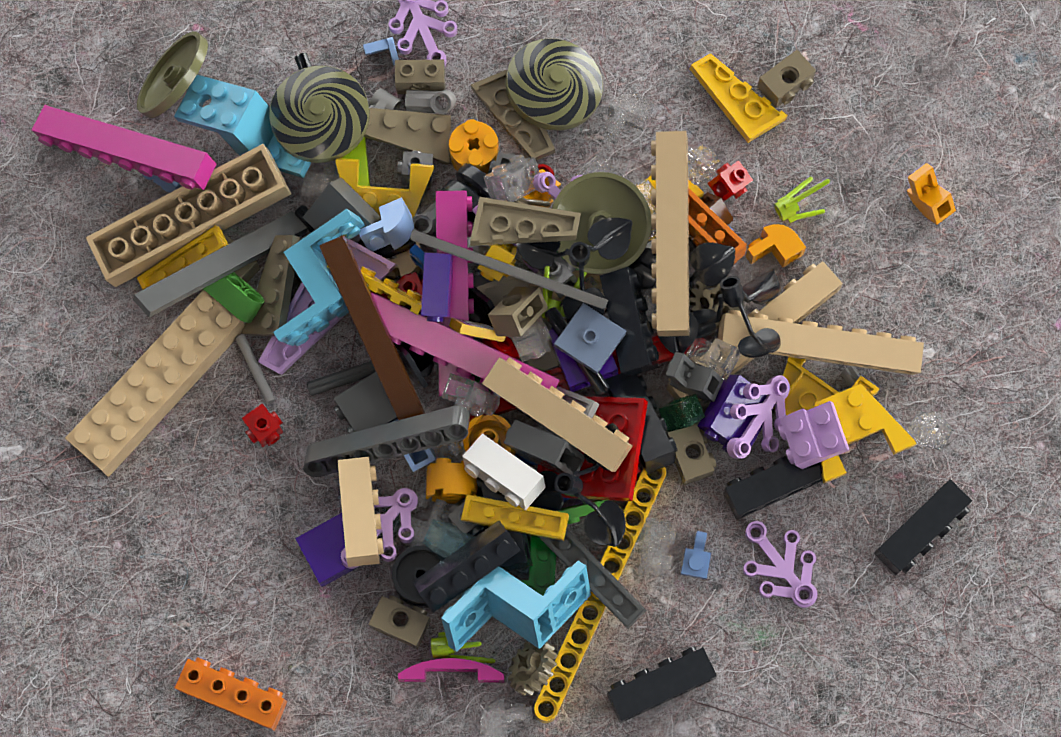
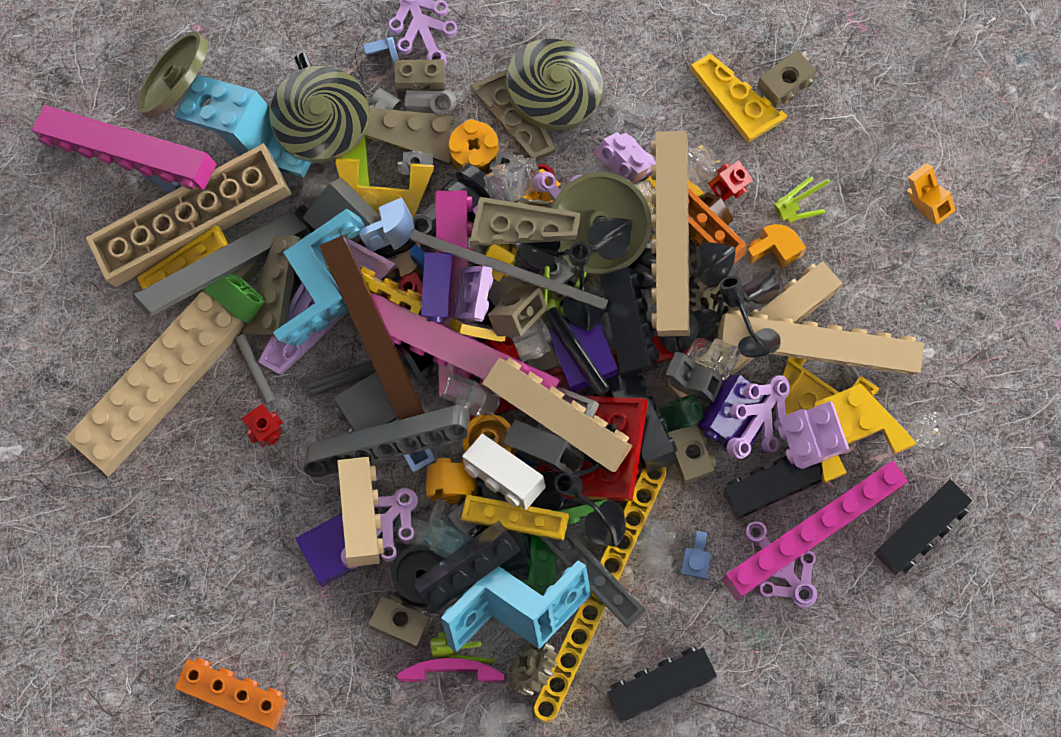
(473, 293): none -> lavender plate
(590, 338): sand blue plate -> none
(625, 157): none -> lavender plate
(814, 530): none -> dark pink brick

